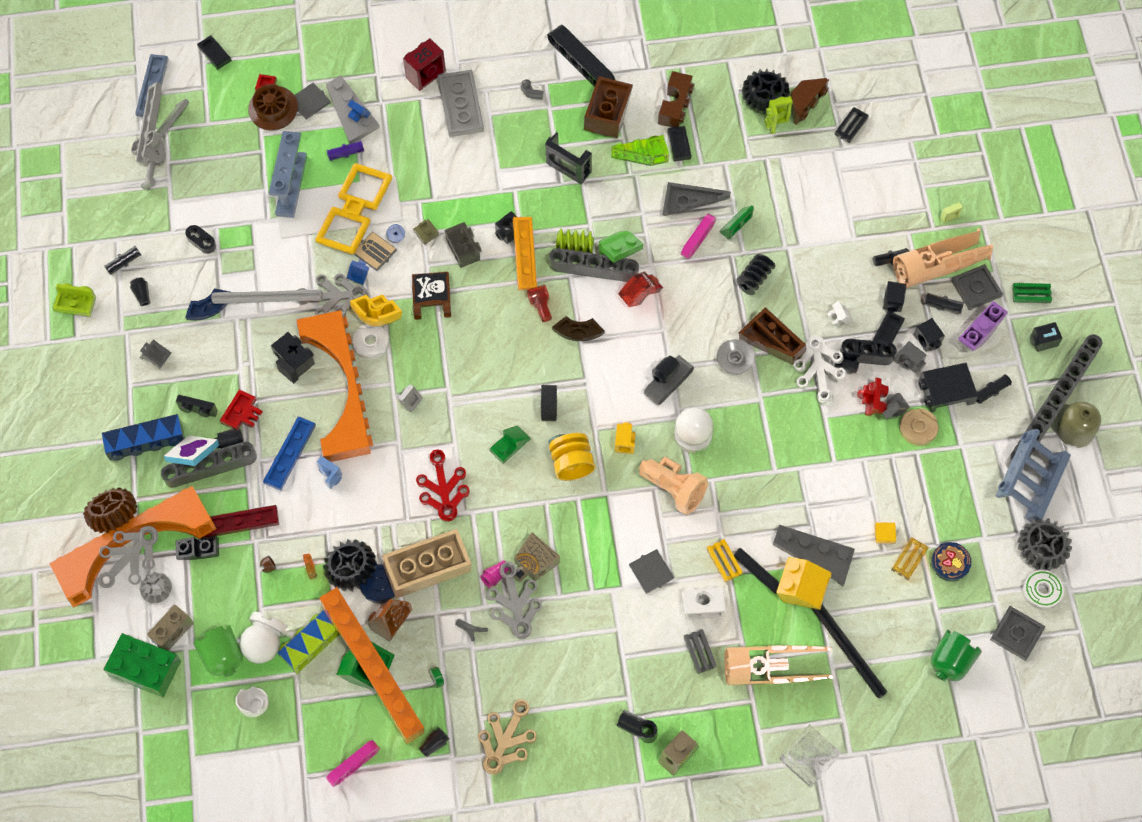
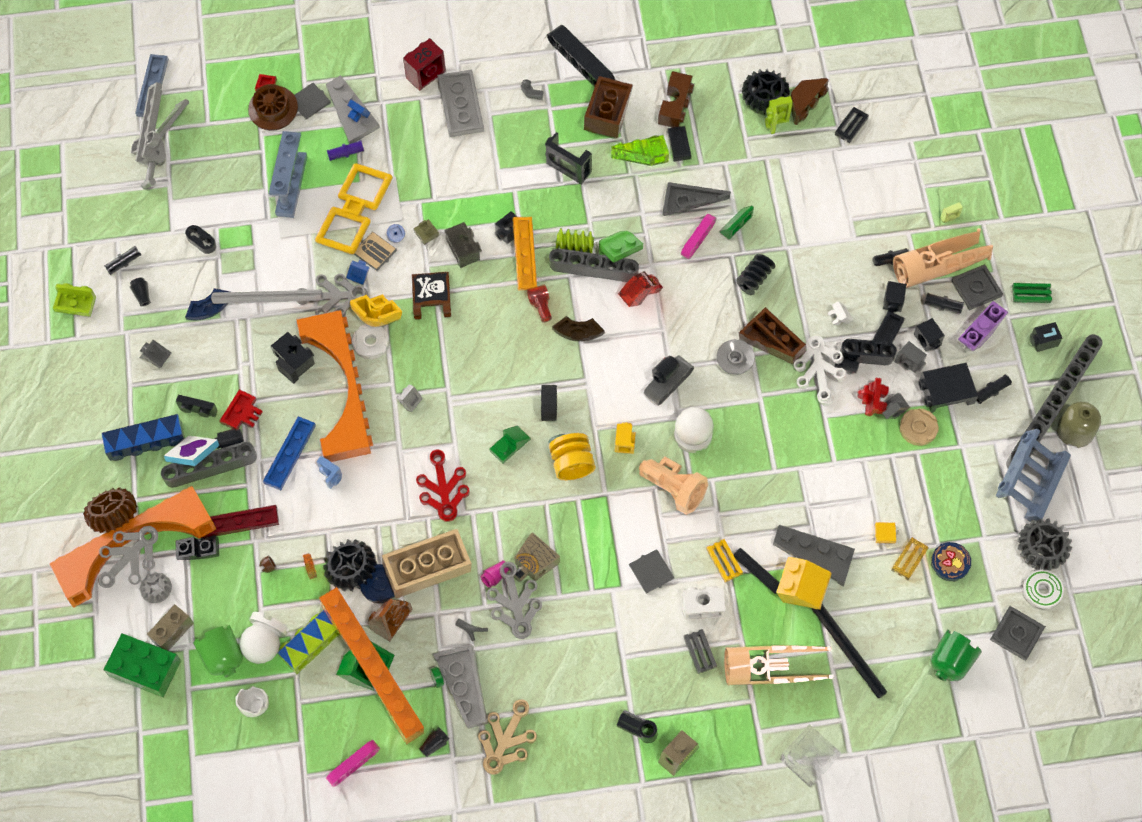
(214, 52): black tile -> none
(463, 680): none -> light grey wing

